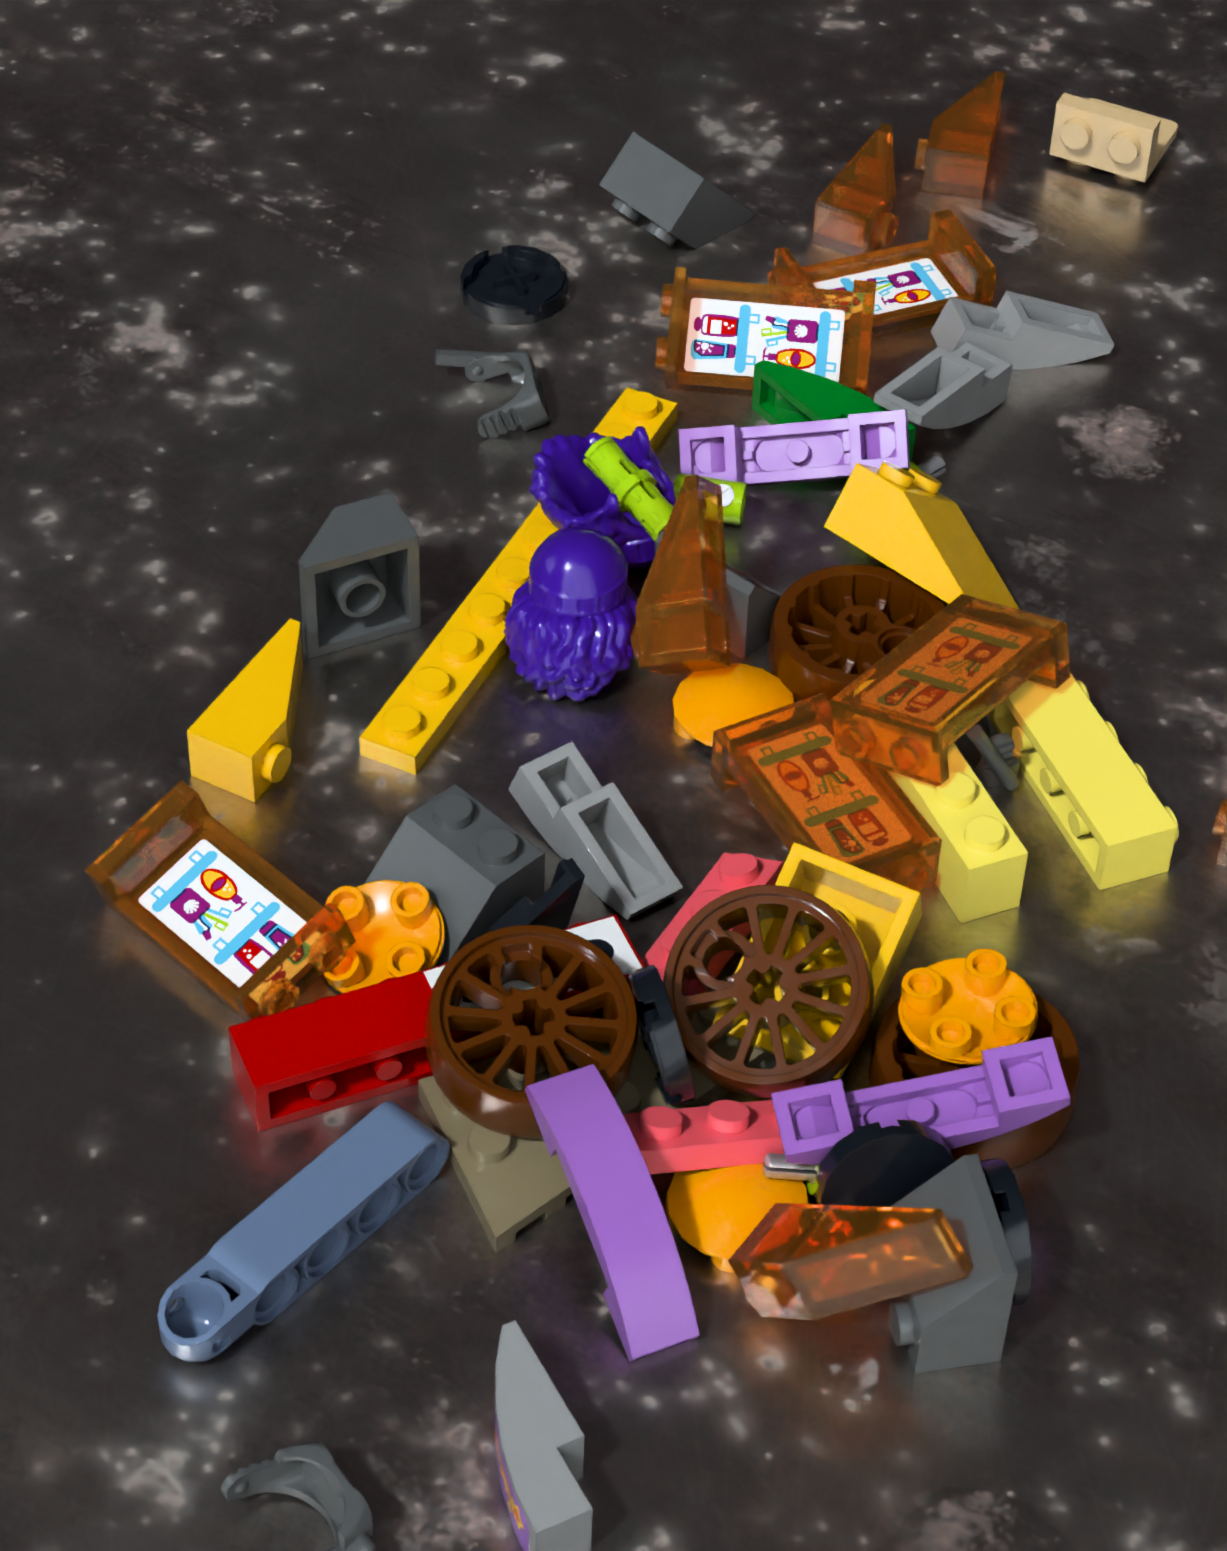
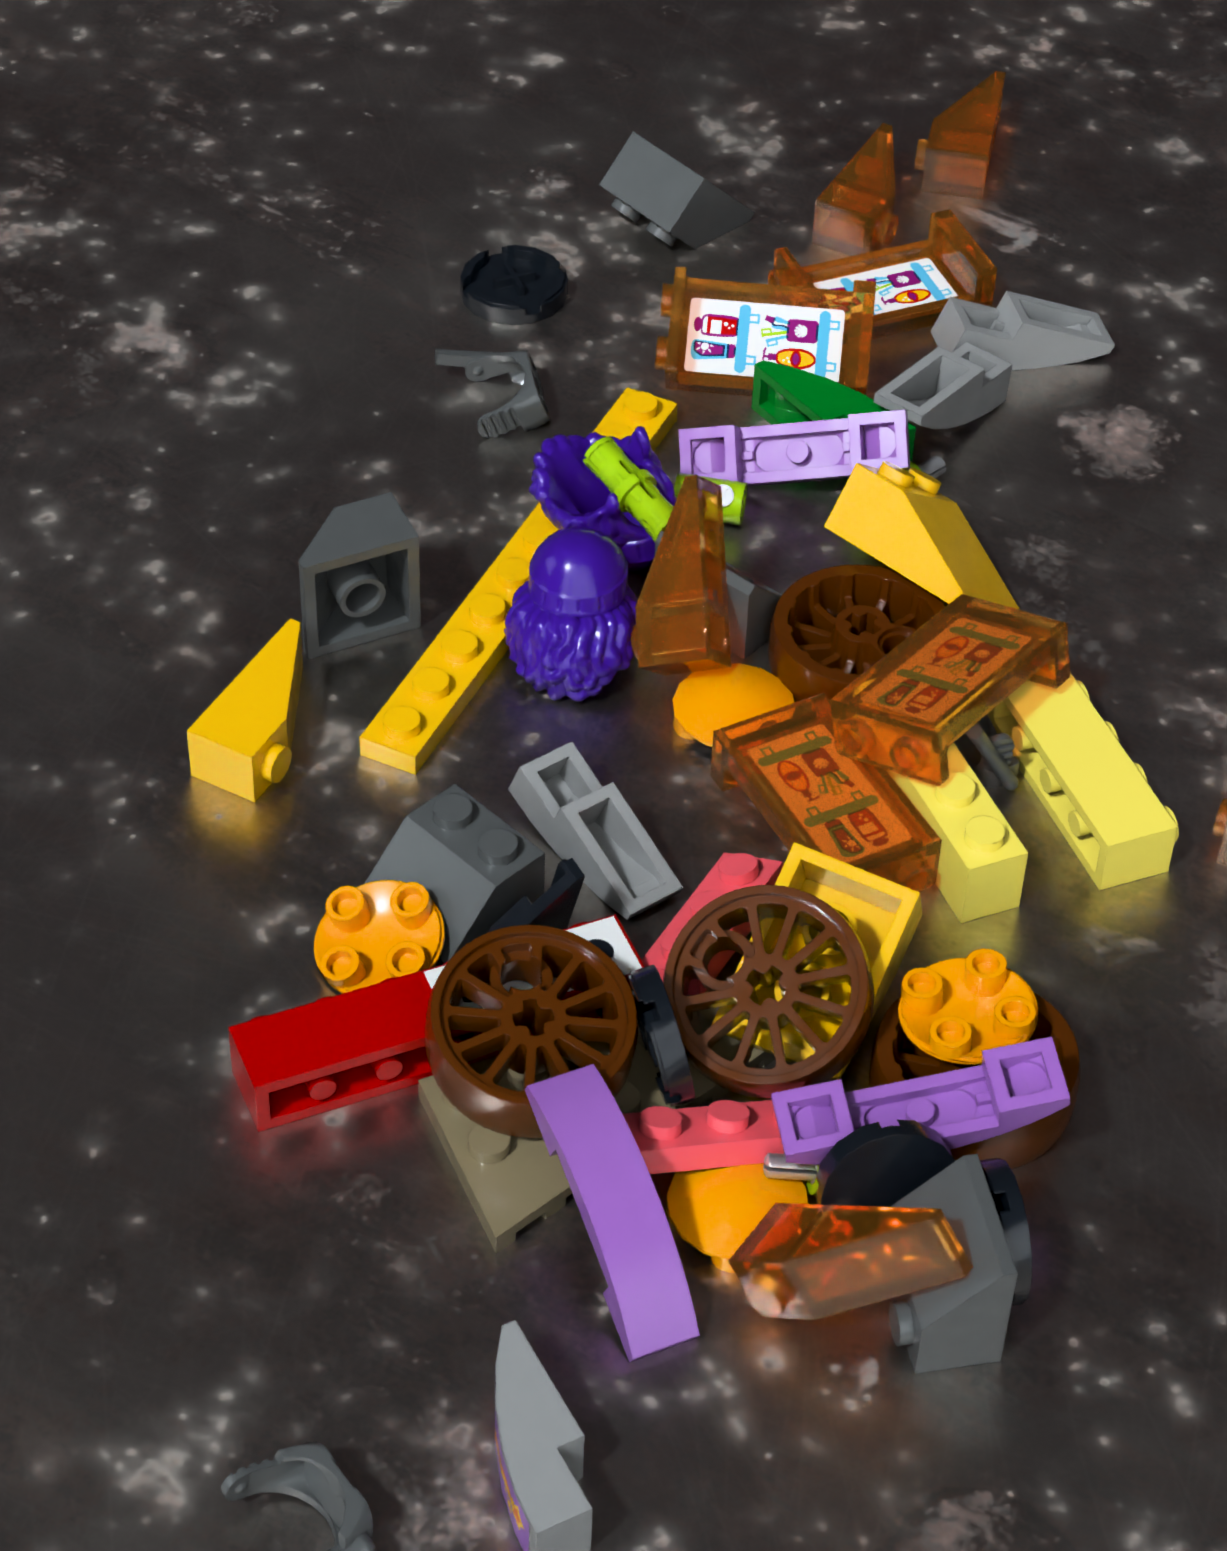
(219, 907): clear orange panel -> none
(300, 1232): sand blue piece -> none
(1110, 136): tan bracket -> none

